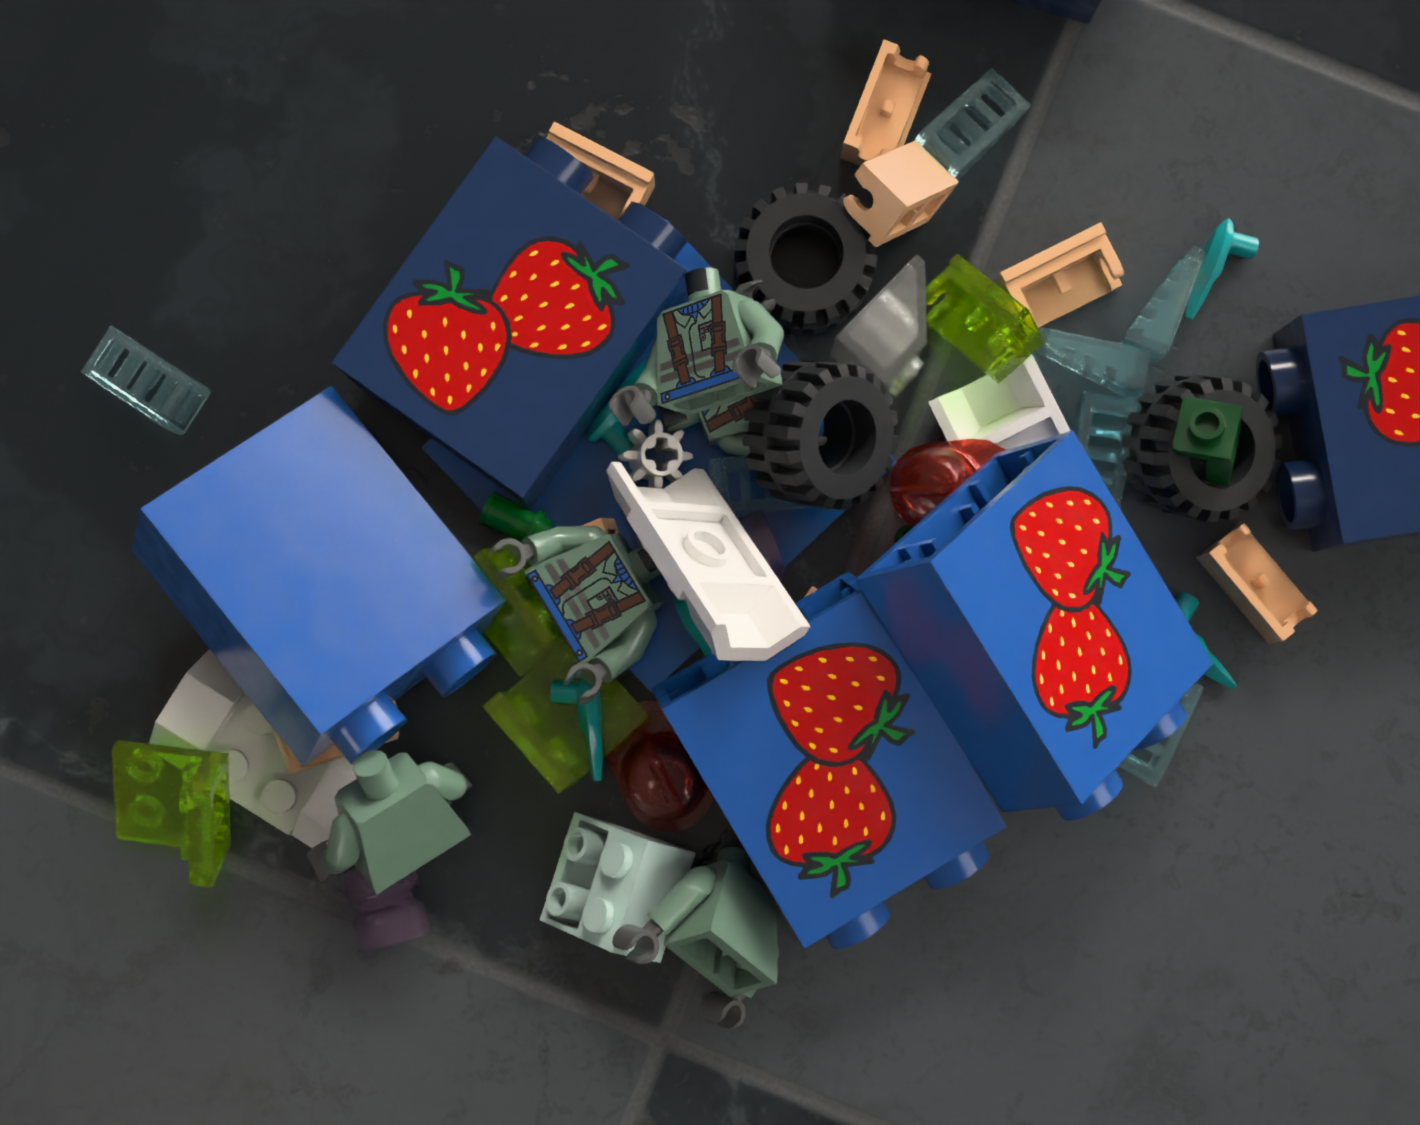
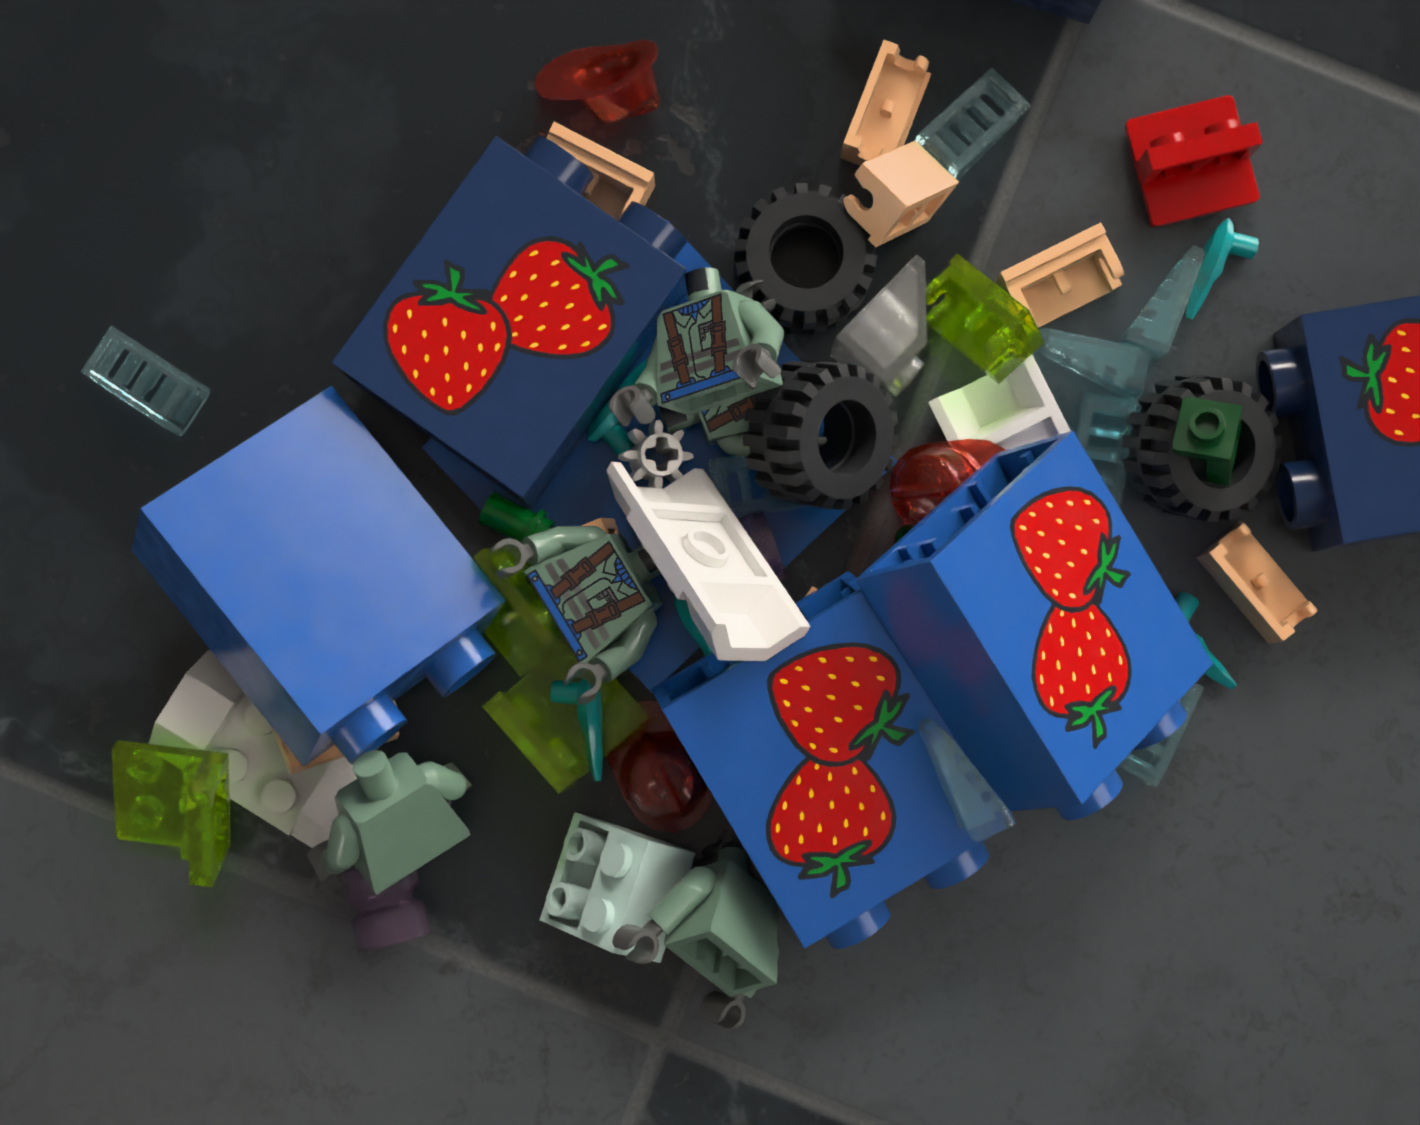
(607, 80): none -> clear red piece
(971, 798): none -> clear light blue slope
(1194, 160): none -> red bracket

